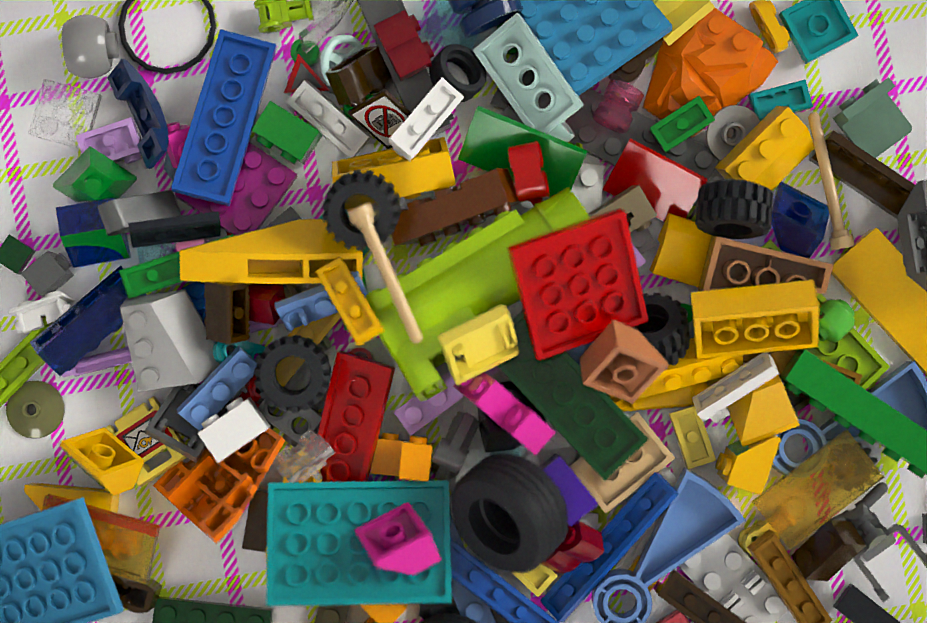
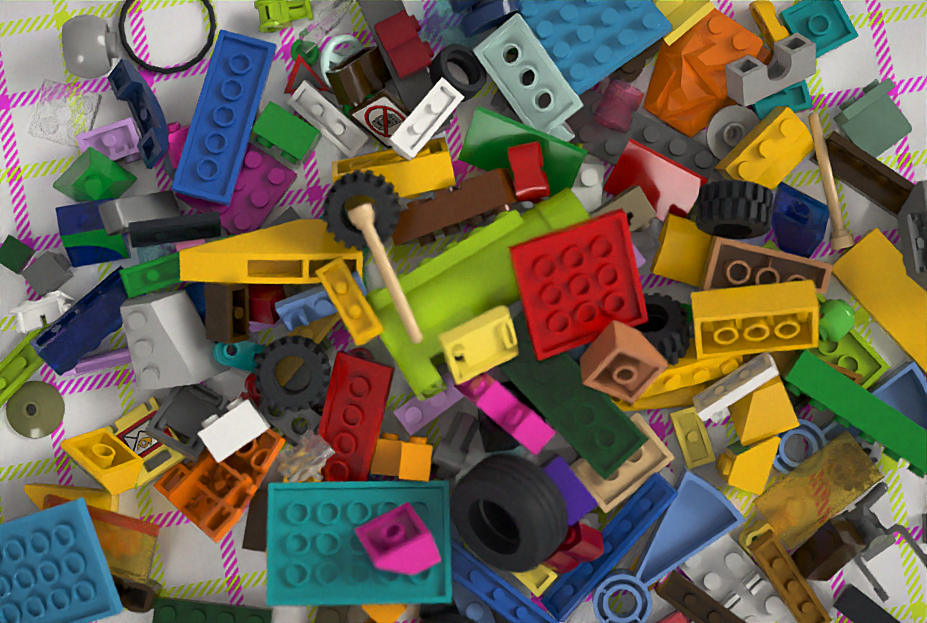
(218, 388): medium blue plate -> none
(682, 124): green plate -> none
(752, 80): none -> light grey arch

